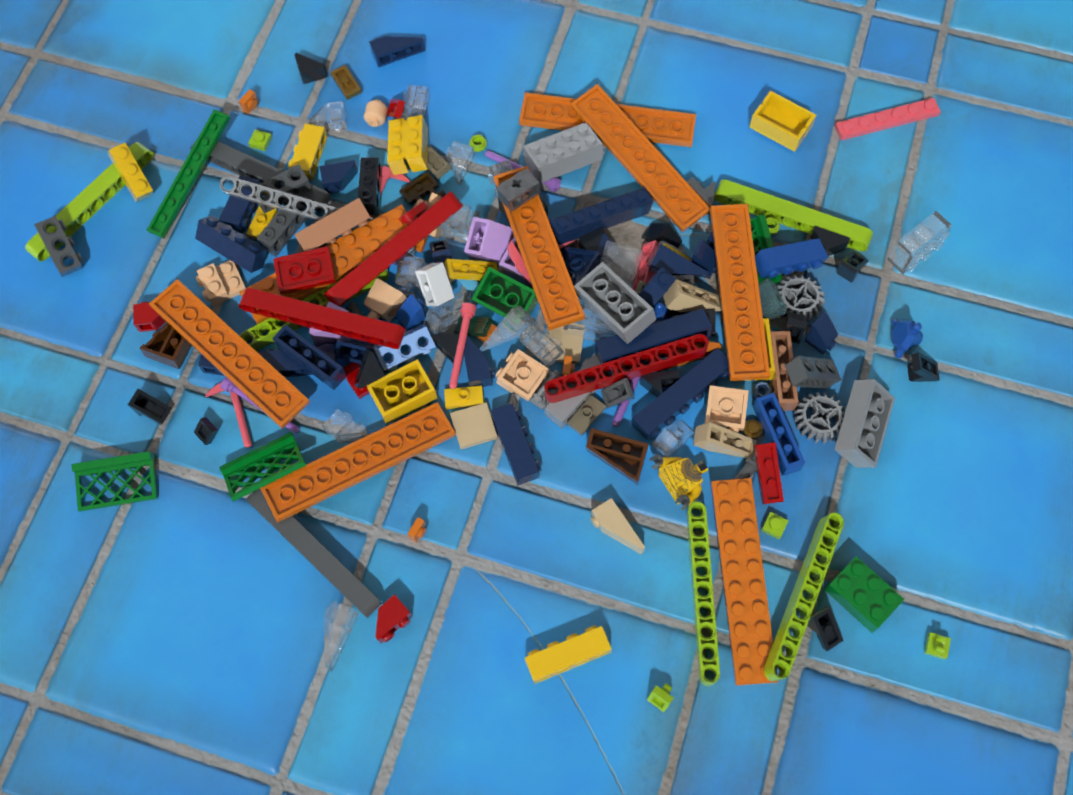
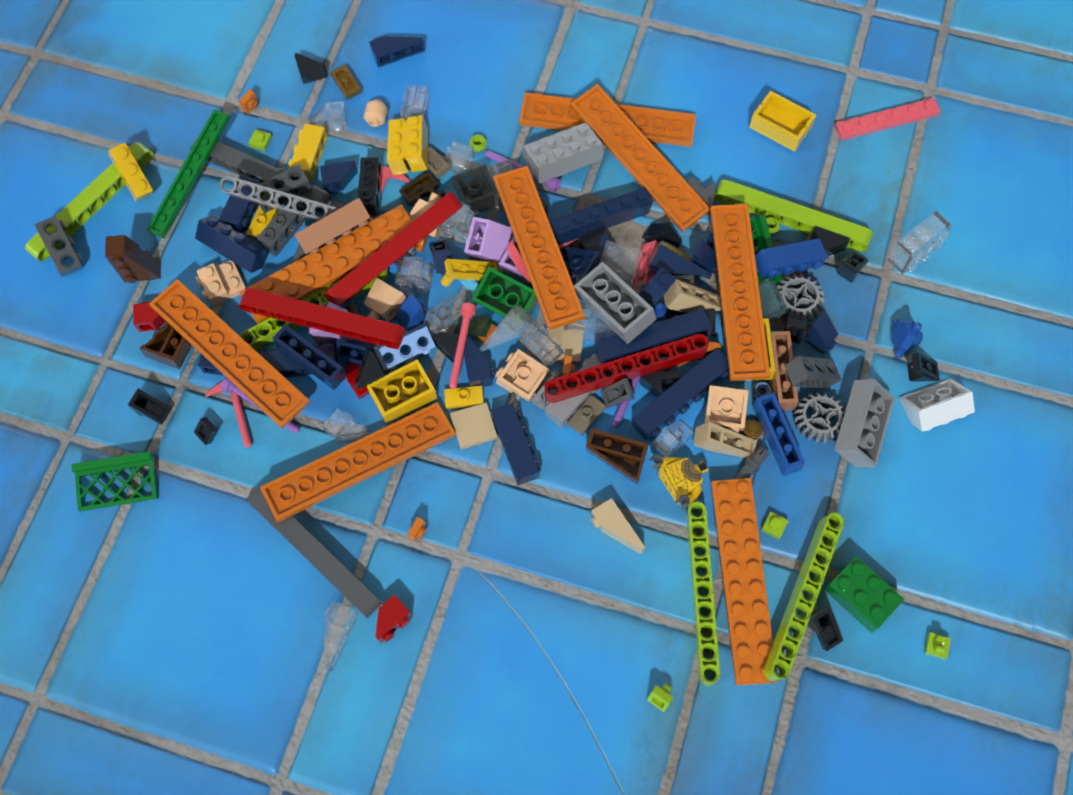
(131, 261): none -> reddish brown wedge
(254, 462): green fence -> none
(304, 270): red plate -> none
(396, 108): red plate -> none
(411, 215): red plate -> none
(434, 284): white brick -> none
(476, 189): none -> clear smoke brick
(518, 189): flat silver brick -> none
(567, 654): yellow brick -> none
(768, 473): red plate -> none
(938, 404): none -> white slope

